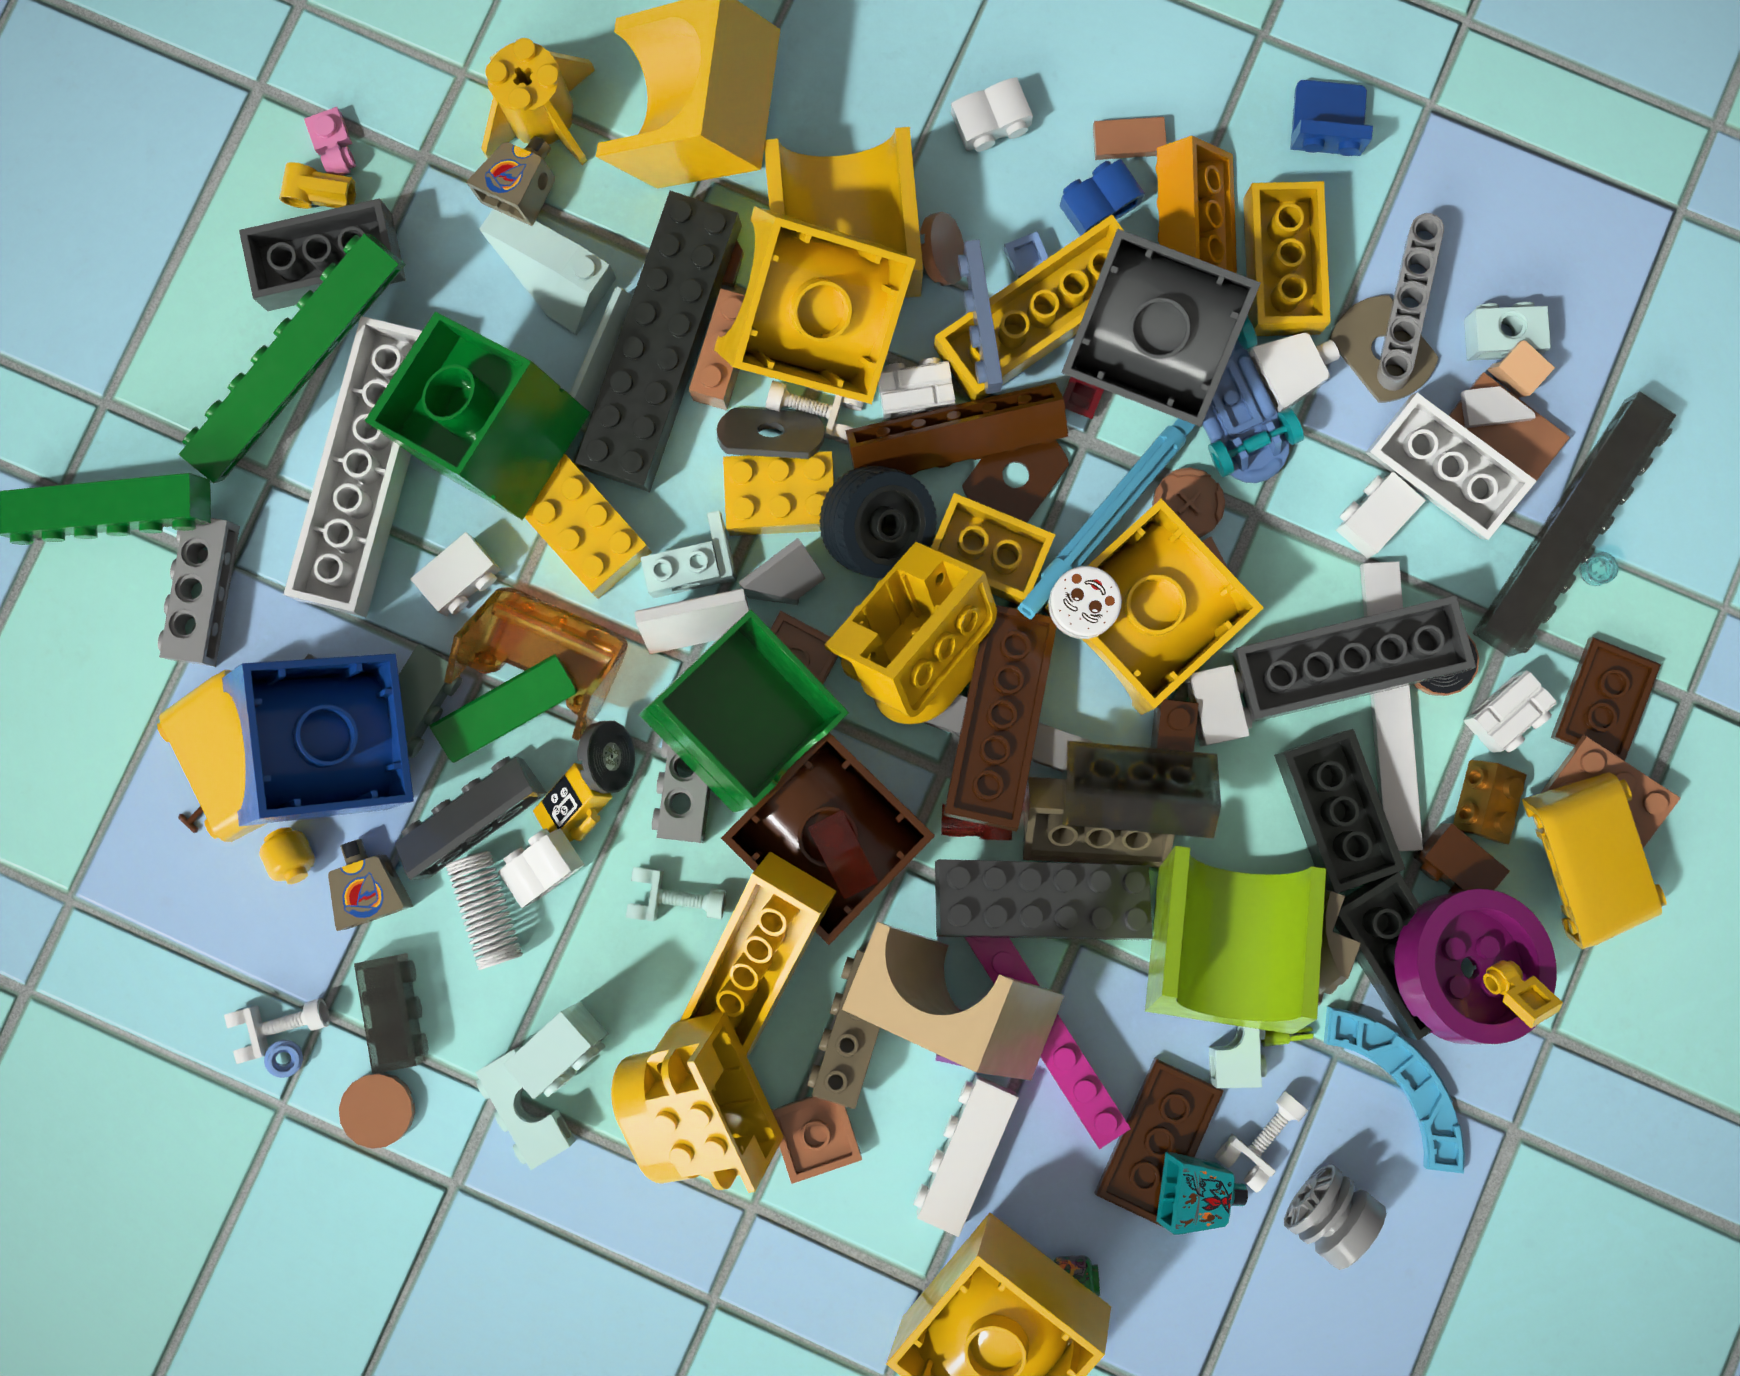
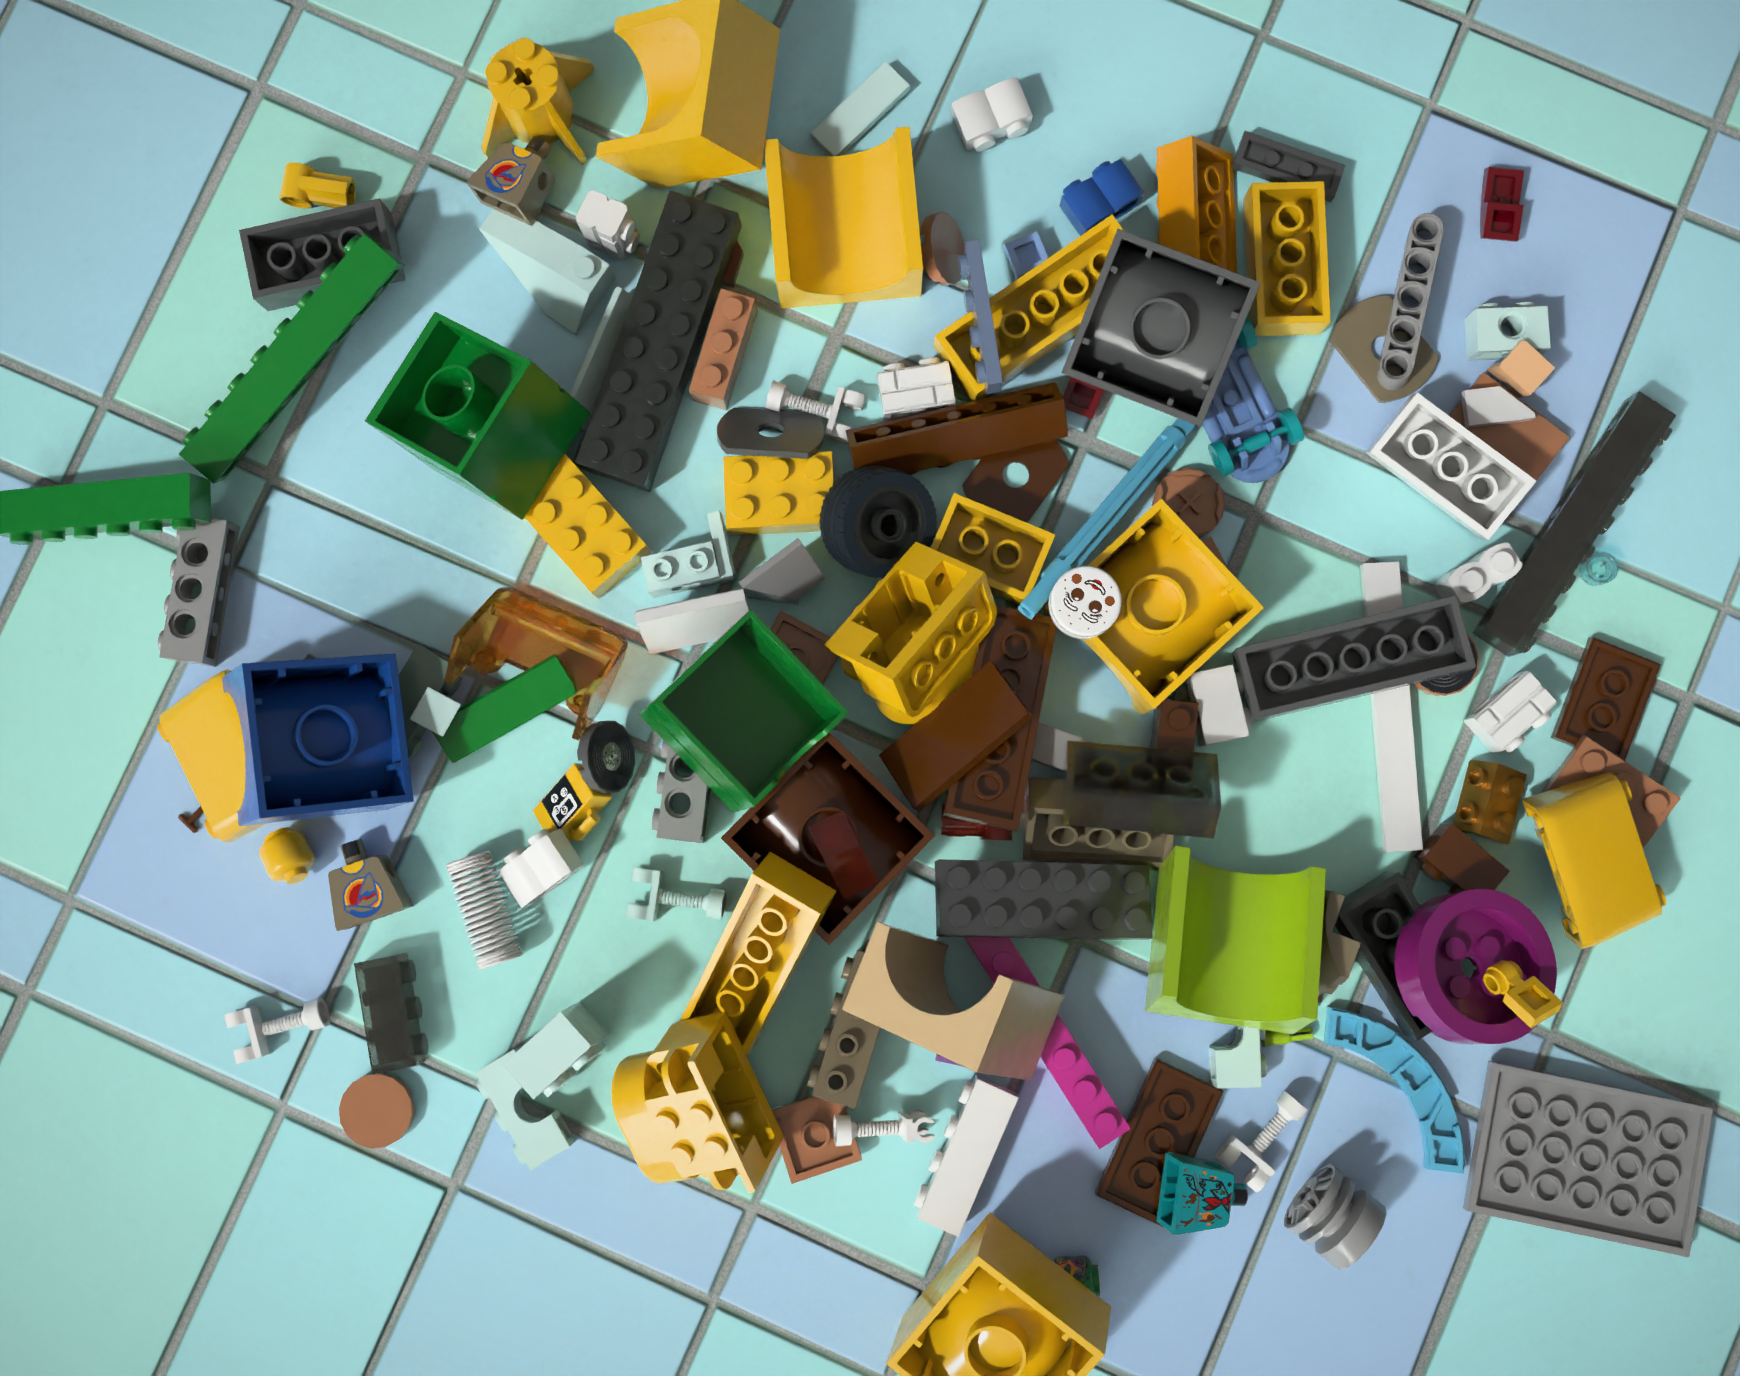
(283, 1070): light blue plate -> none
(328, 137): bright pink plate -> none
(355, 482): white brick -> none
(435, 711): none -> light aqua tile
(456, 575): white brick -> none
(469, 818): dark grey slope -> none
(607, 225): none -> white brick
(817, 307): yellow piece -> none
(846, 1130): none -> white bar
(860, 110): none -> light aqua tile
(955, 736): none -> reddish brown tile
(1128, 137): nougat tile -> none
(1284, 163): none -> dark grey plate
(1293, 367): white torso -> none
(1330, 118): blue bracket -> none
(1339, 811): pearl dark grey brick -> none
(1380, 514): white brick -> none
(1479, 574): none -> white brick
(1500, 204): none -> dark red slope
(1588, 1159): none -> light grey plate

